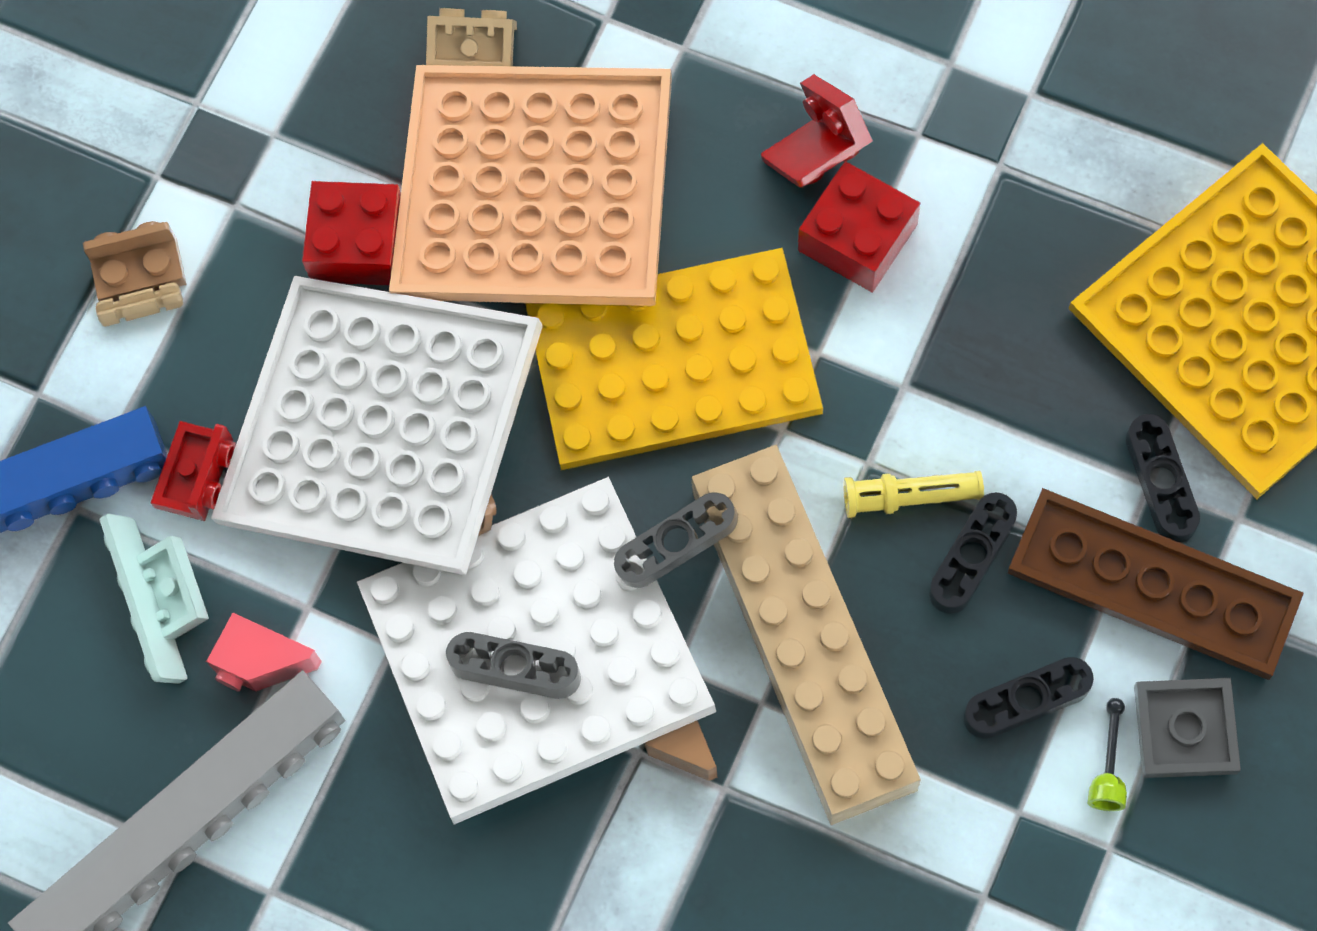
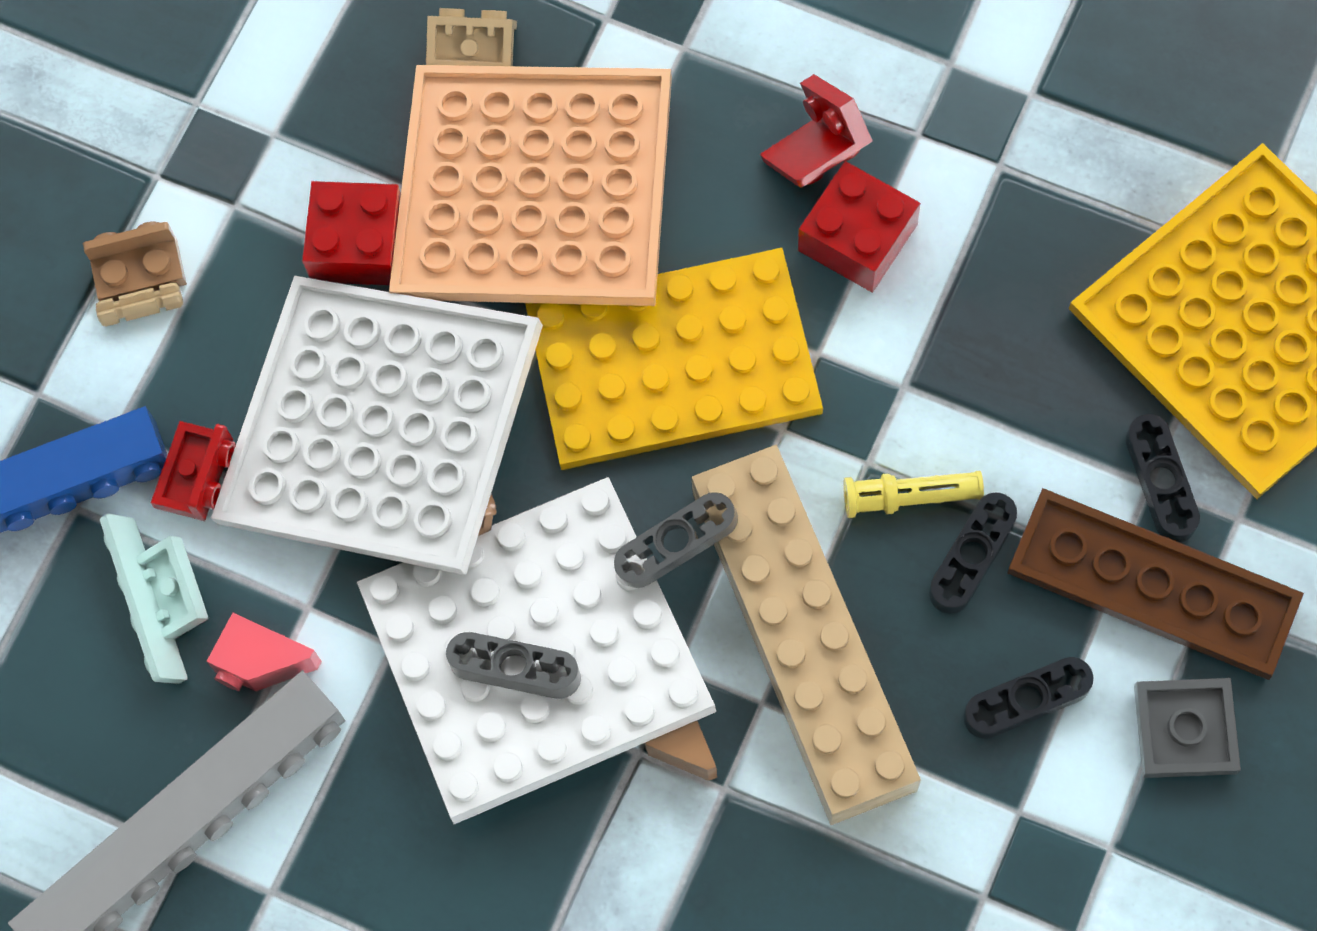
(1107, 790): hinge -> none

